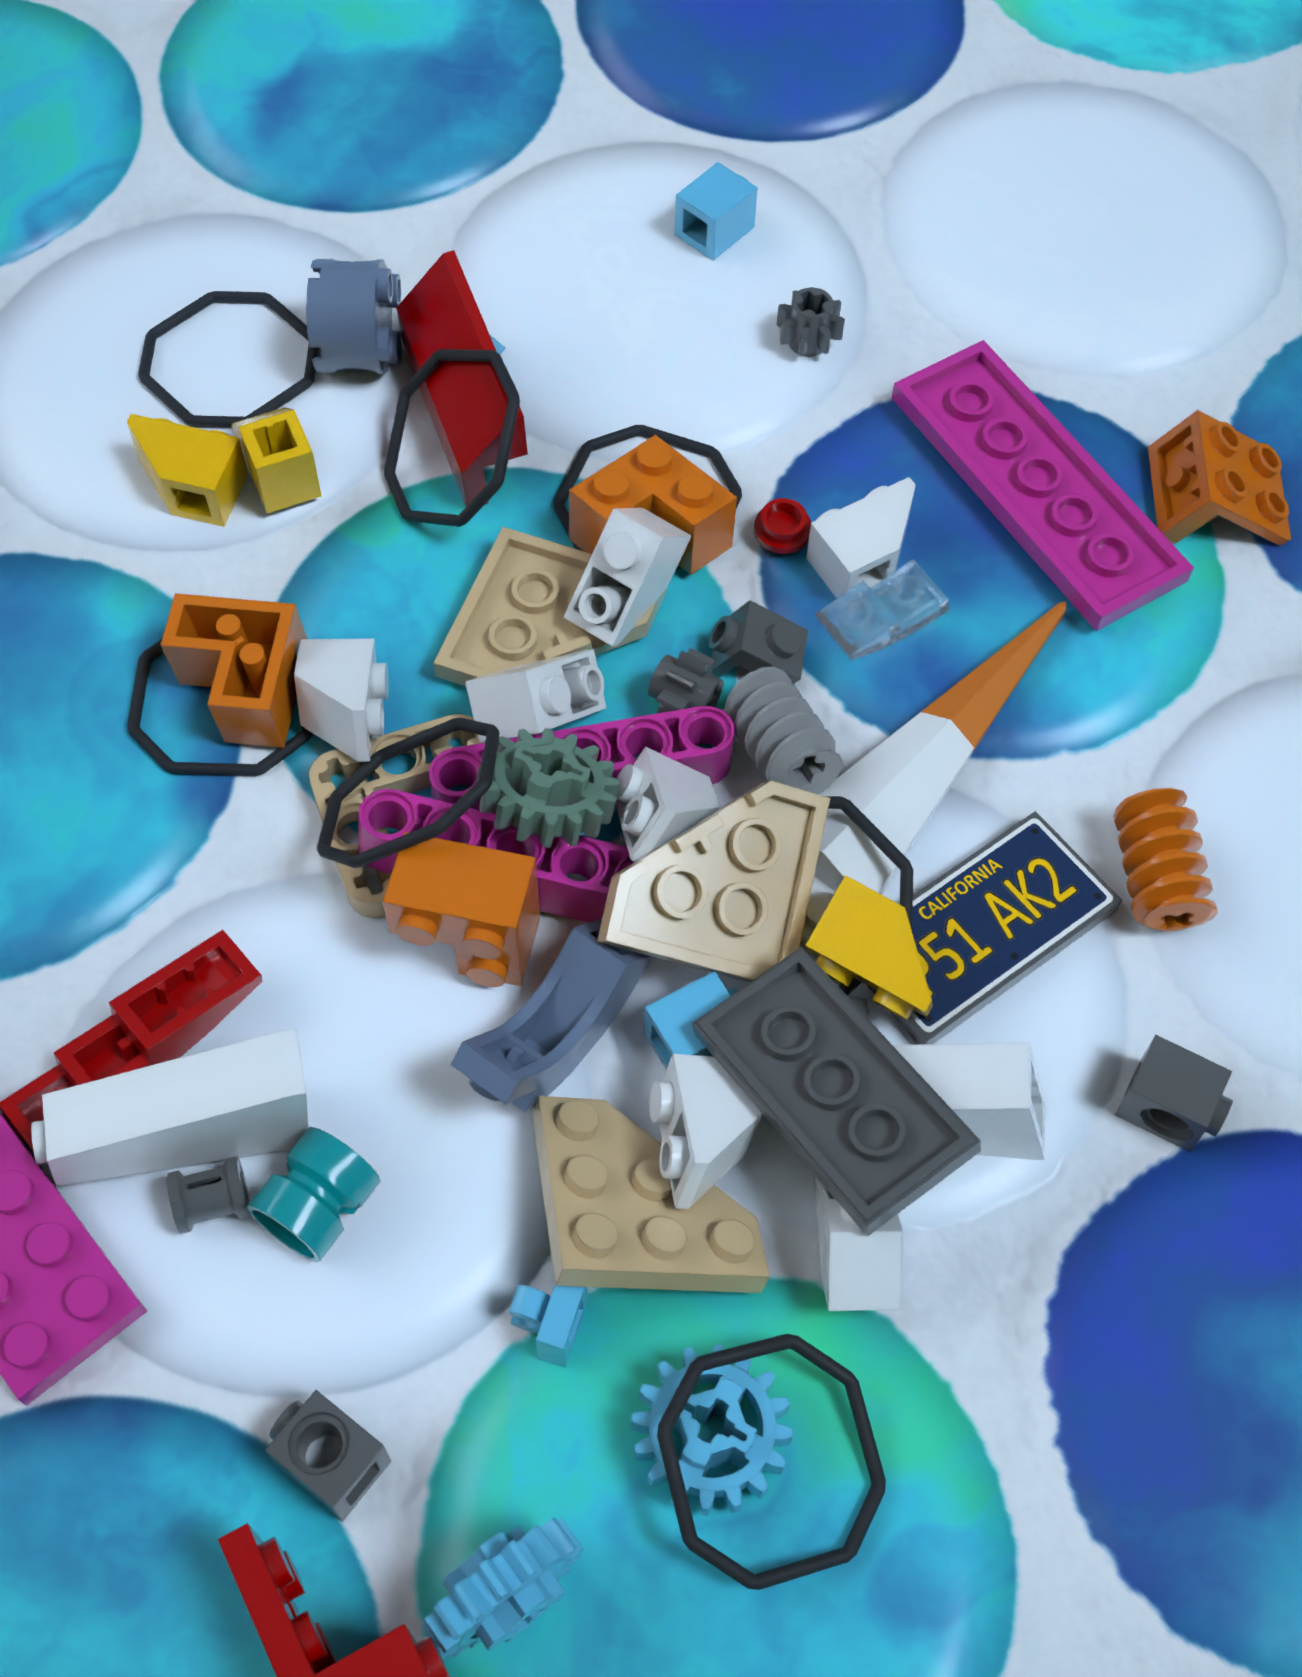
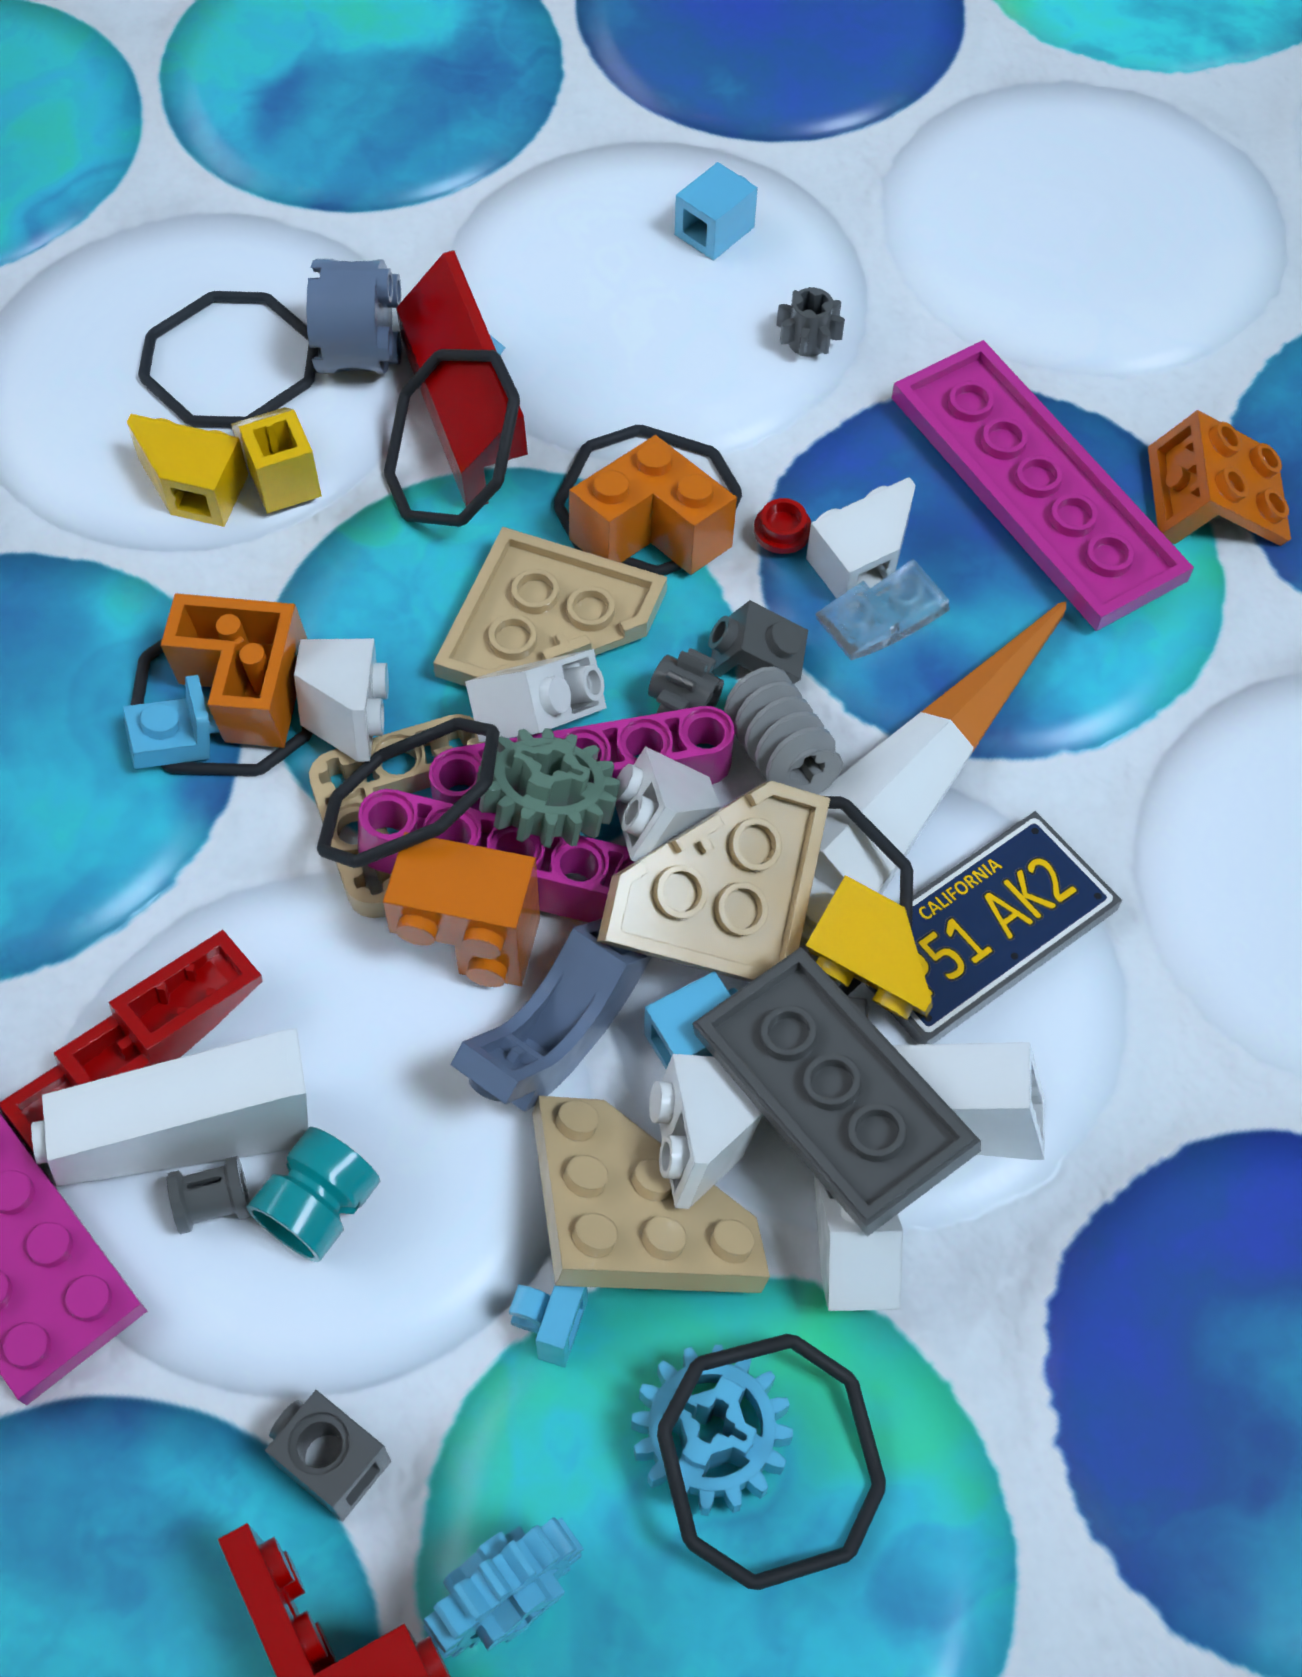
(170, 729): none -> medium azure bracket
(626, 573): white slope -> none
(1163, 860): orange piece -> none
(1176, 1094): dark grey brick -> none

